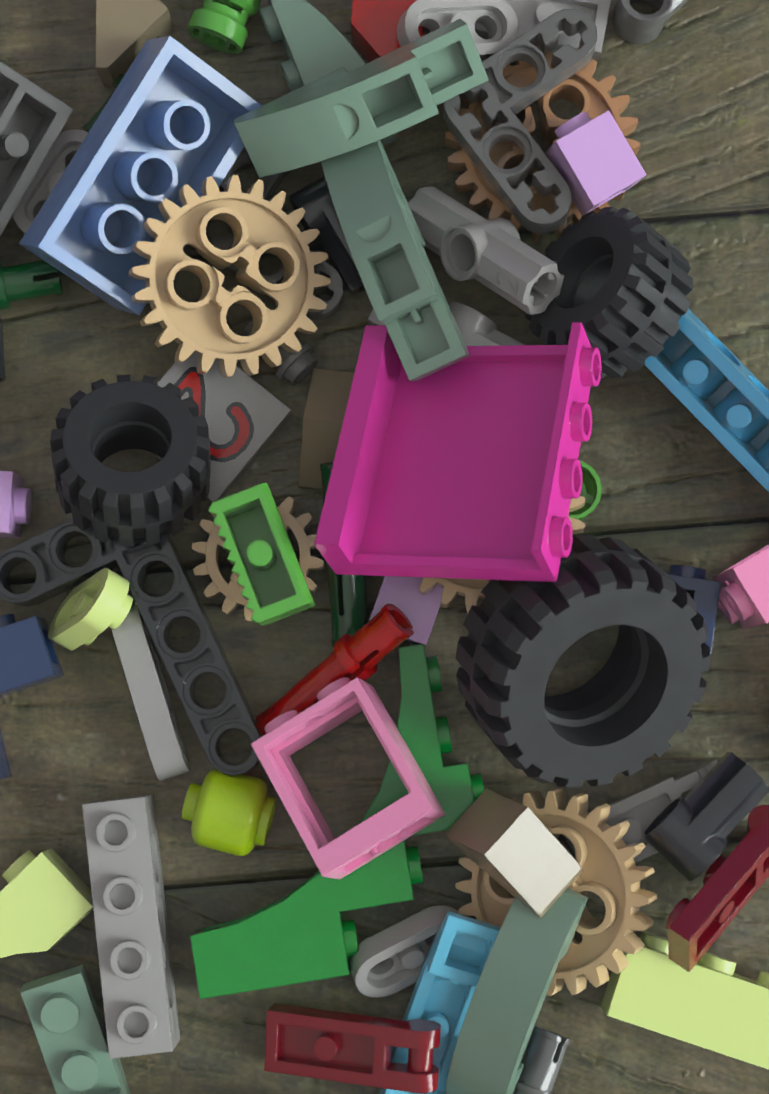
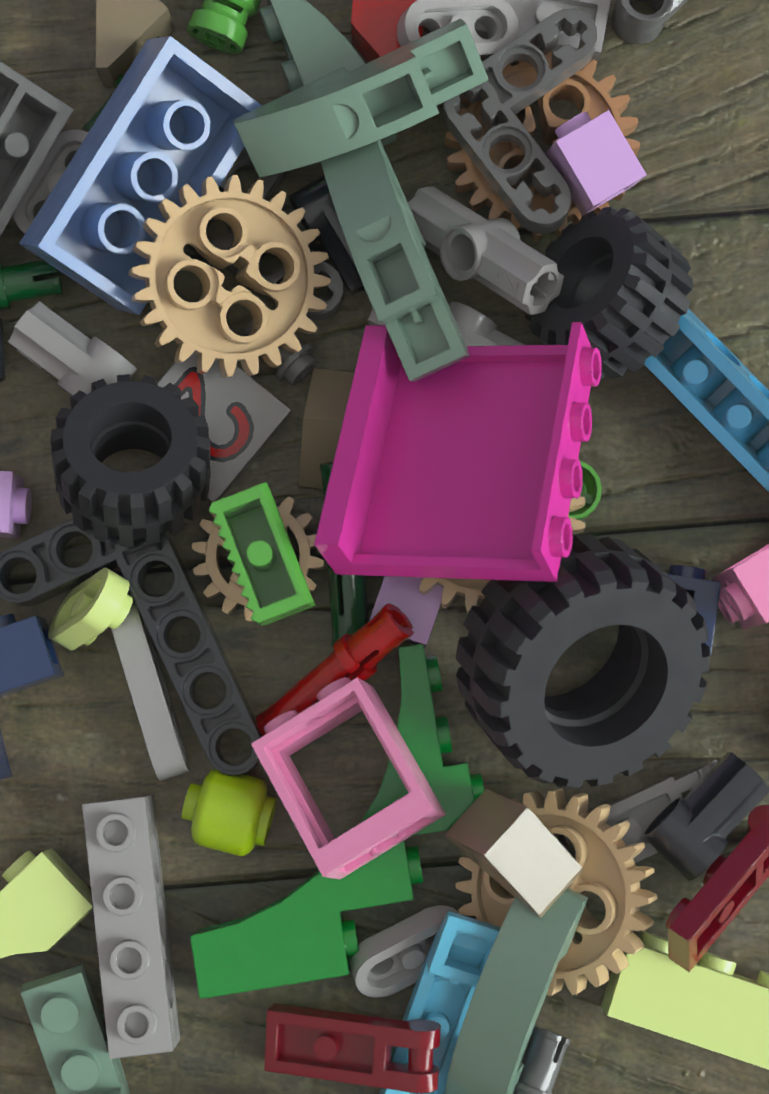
(66, 351): none -> light grey piece

